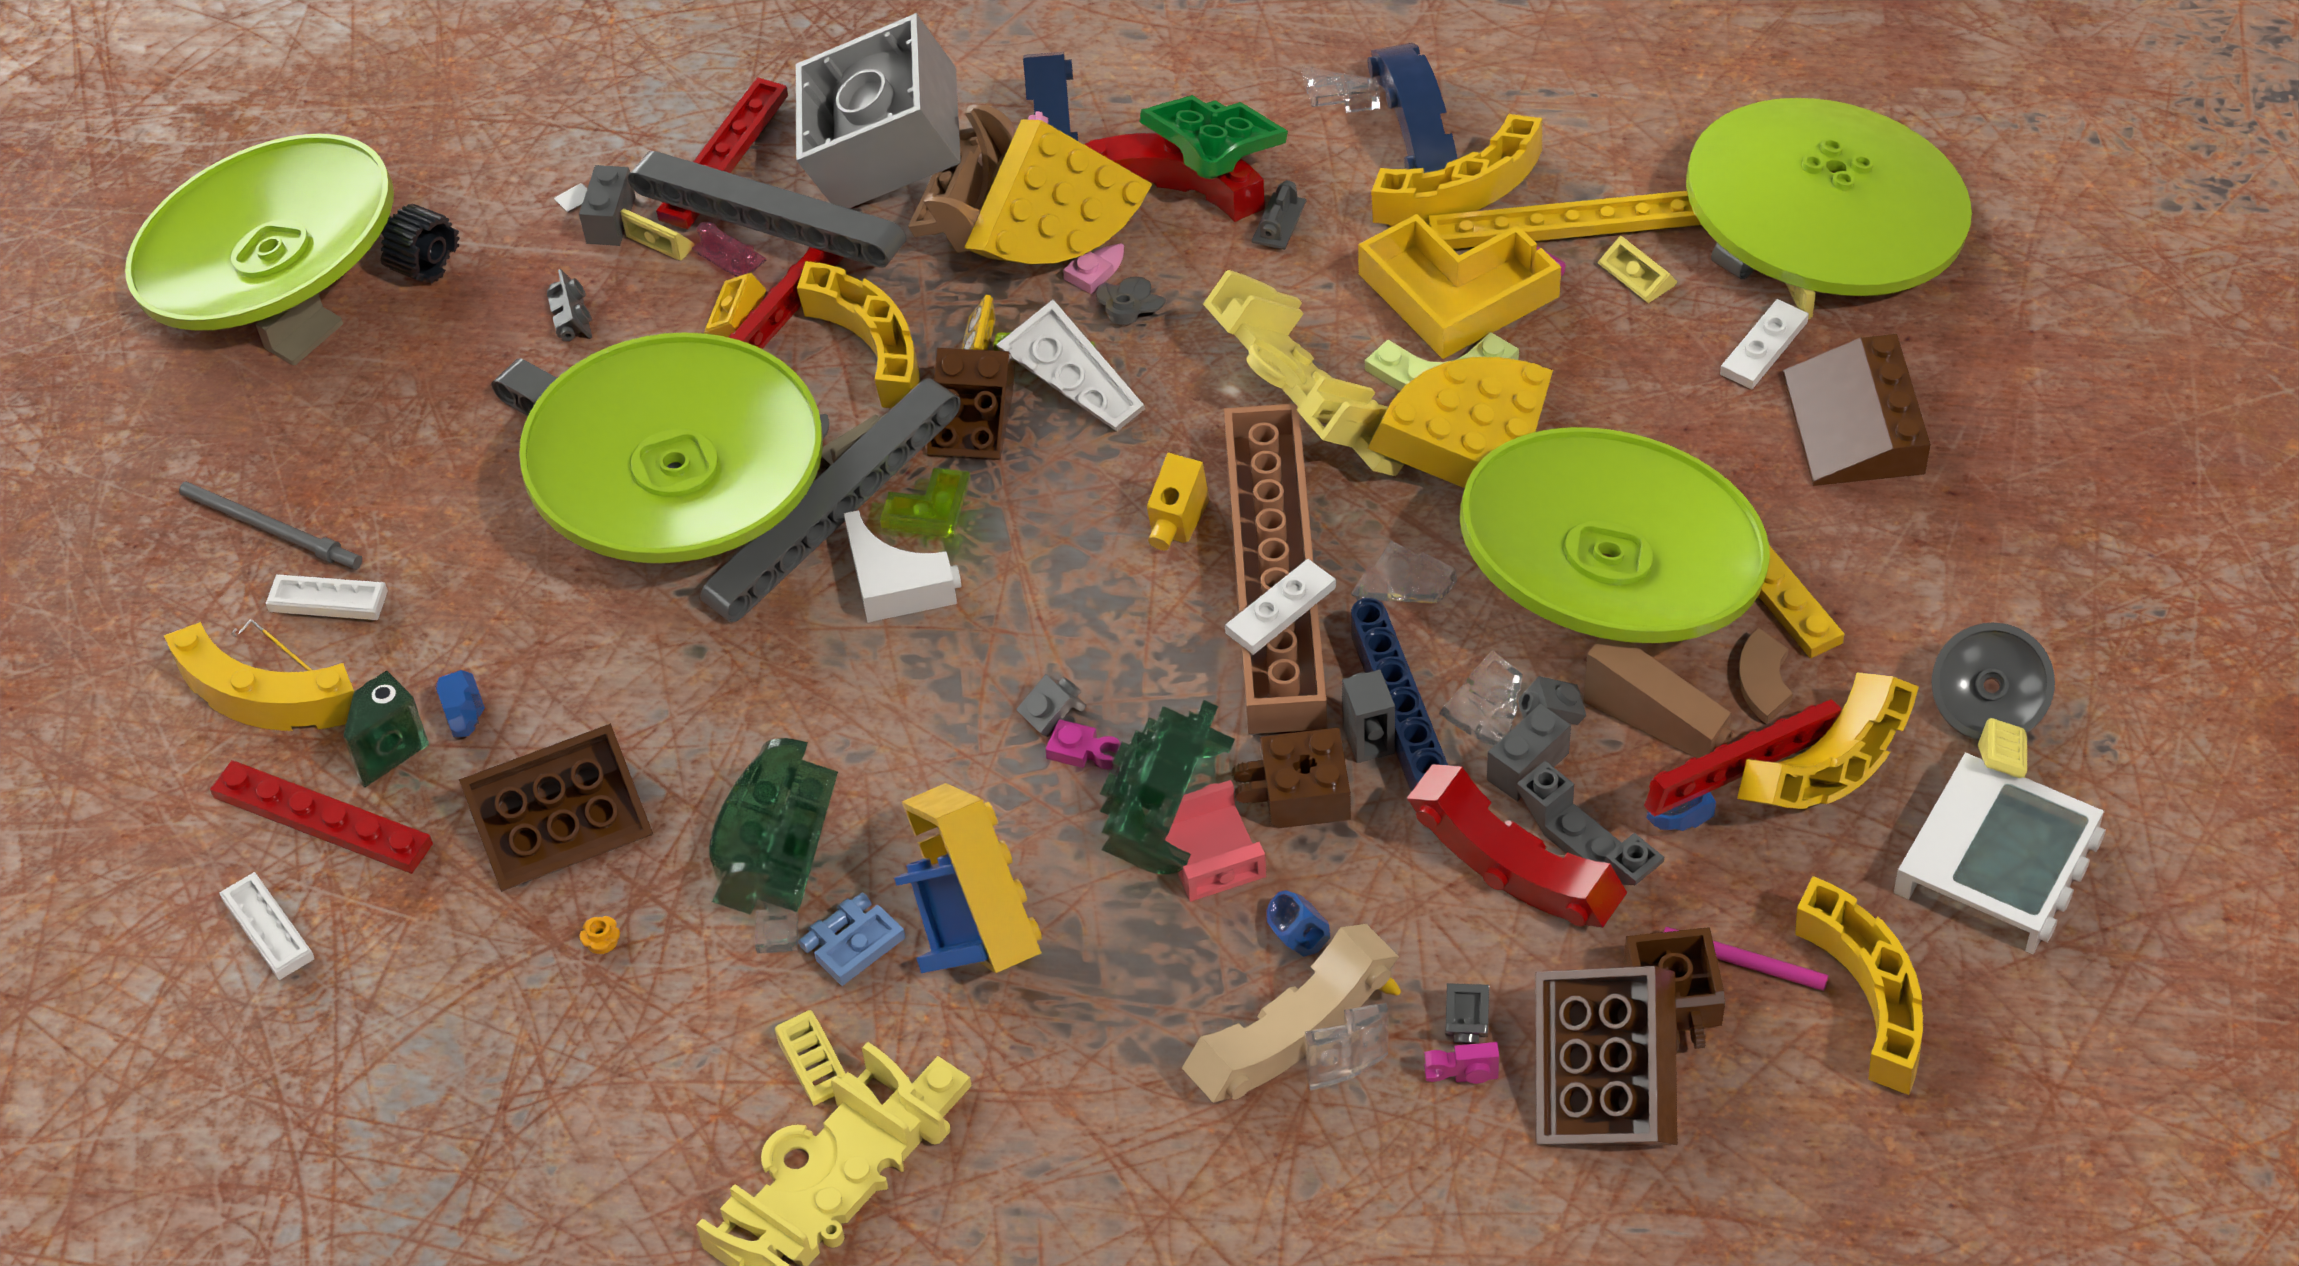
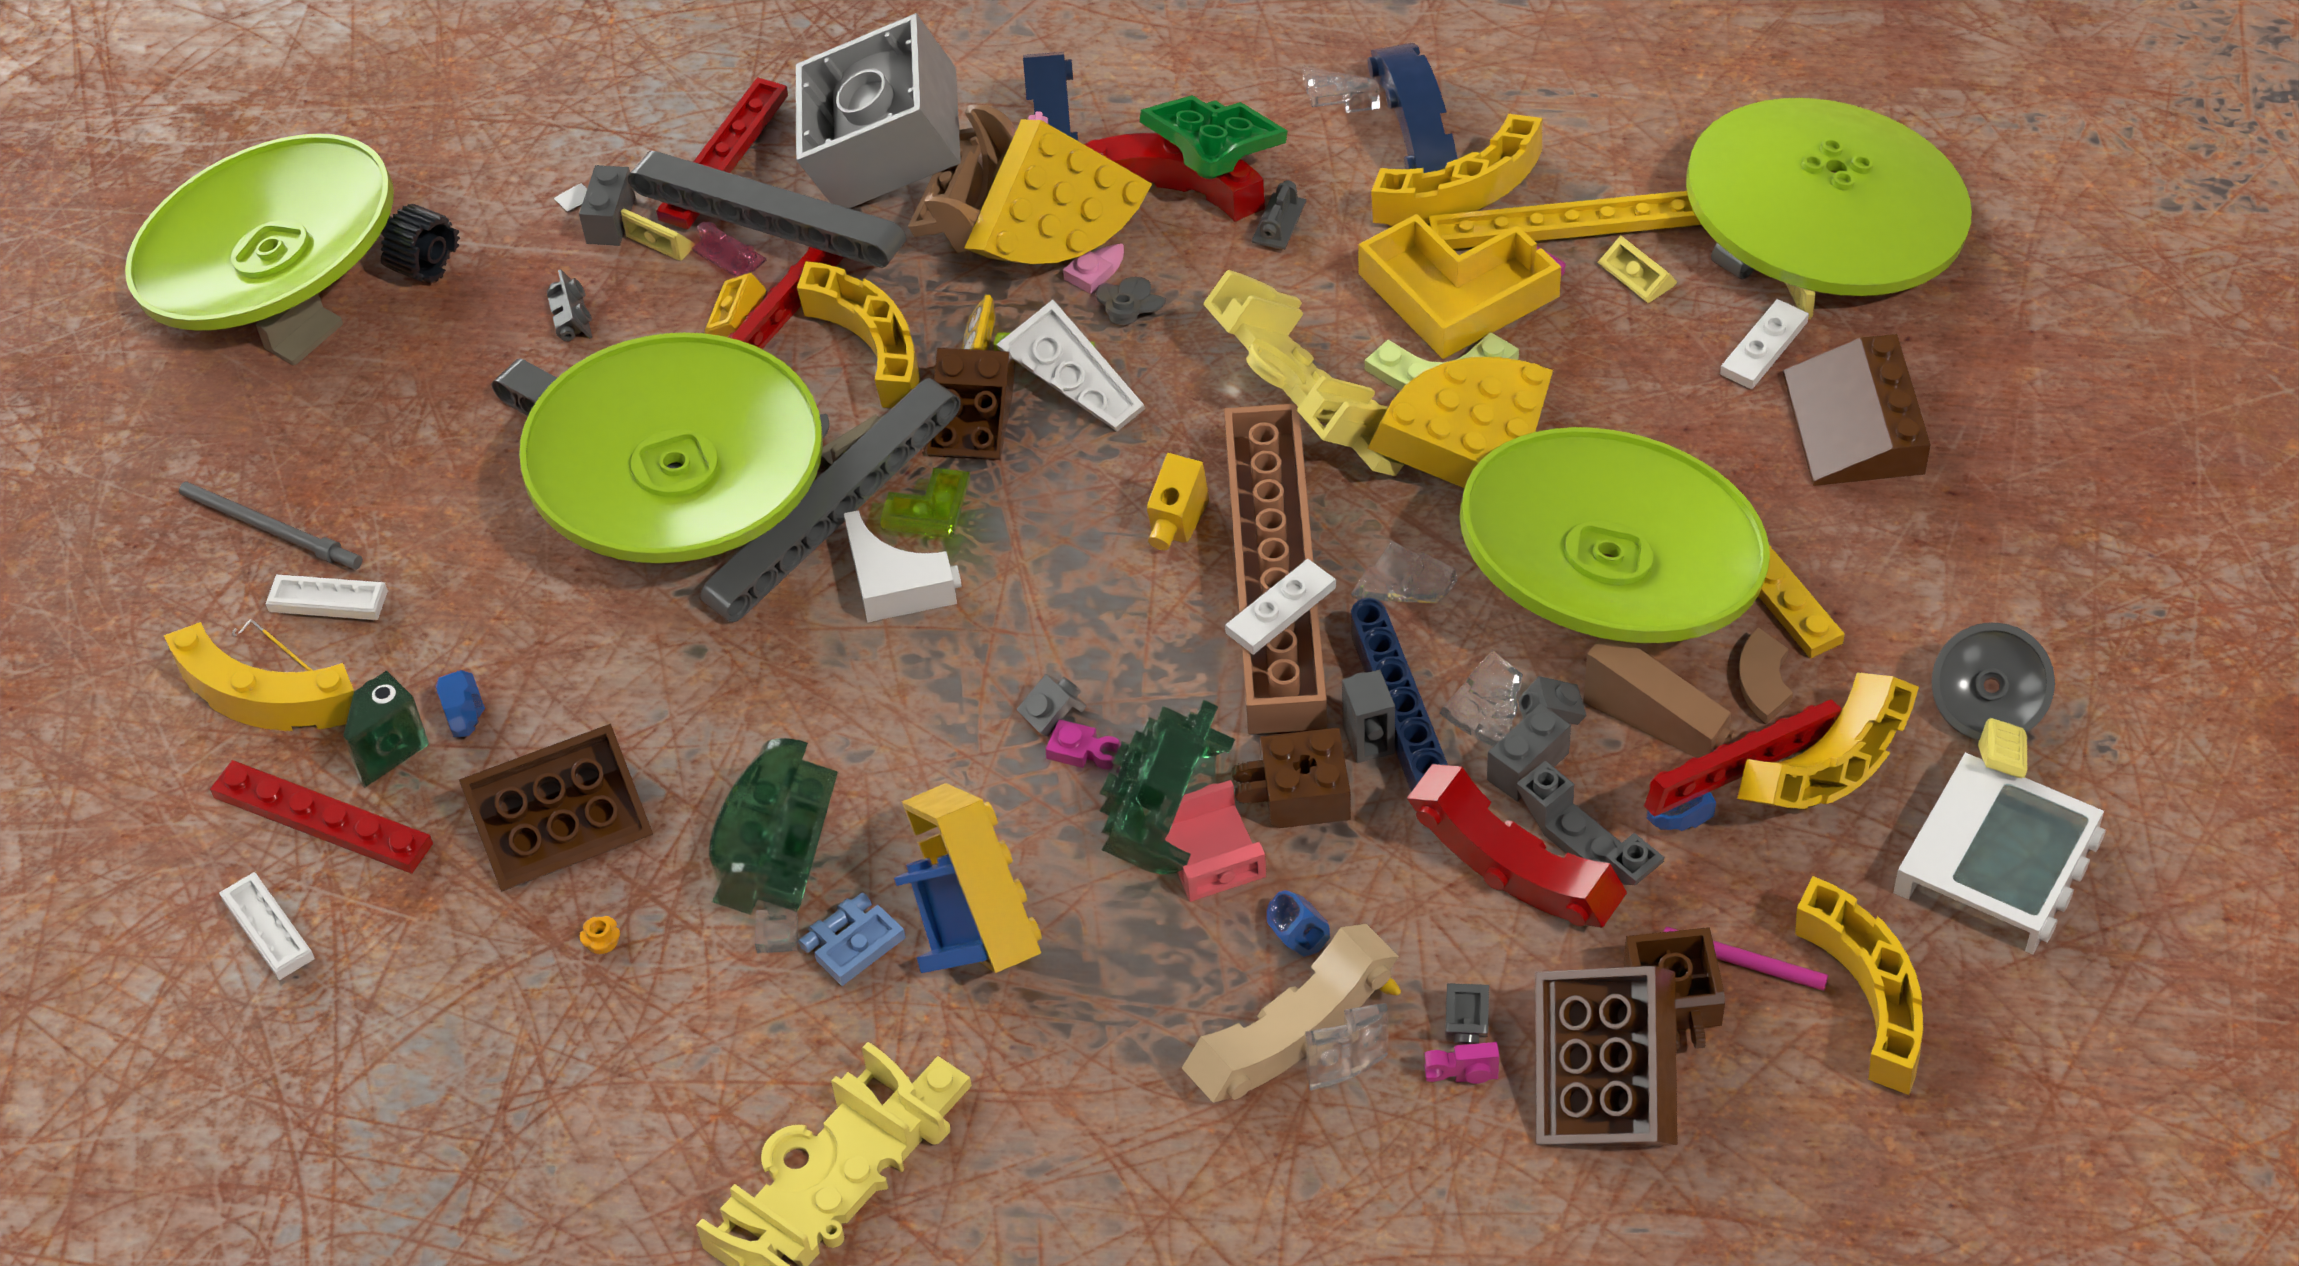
(800, 1034): light yellow slope -> none

